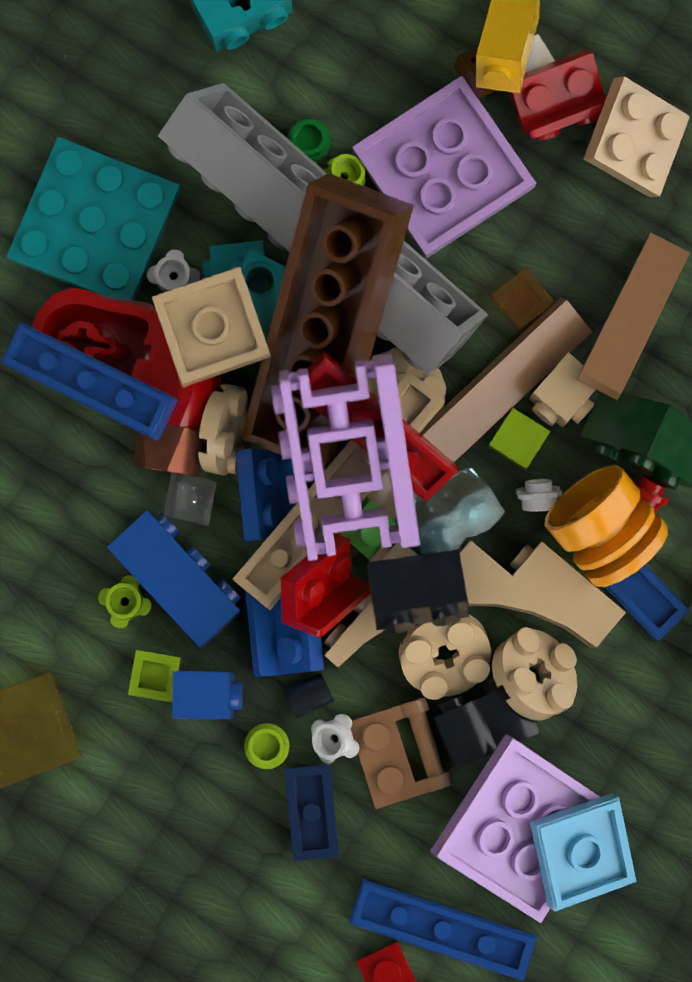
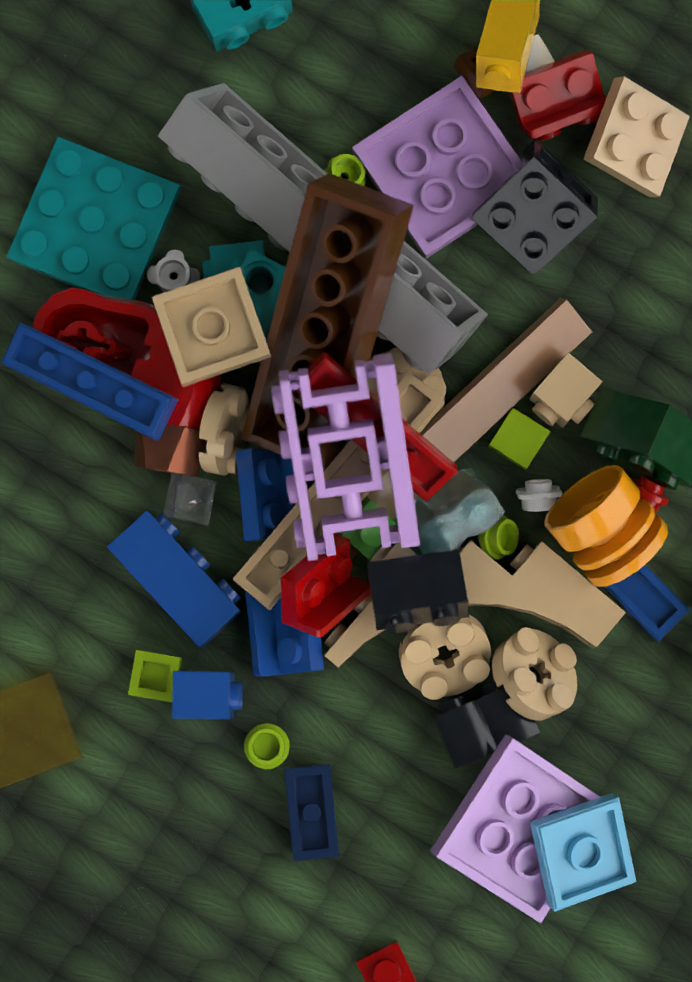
(112, 598): lime plate -> none
(309, 695): black hinge -> none
(311, 138): green plate -> none
(326, 747): white plate -> none
(385, 758): medium nougat plate -> none
(443, 929): blue tile -> none
(500, 539): none -> lime plate
(522, 299): clear orange plate -> none
(537, 209): none -> black bracket
(633, 316): medium nougat tile -> none

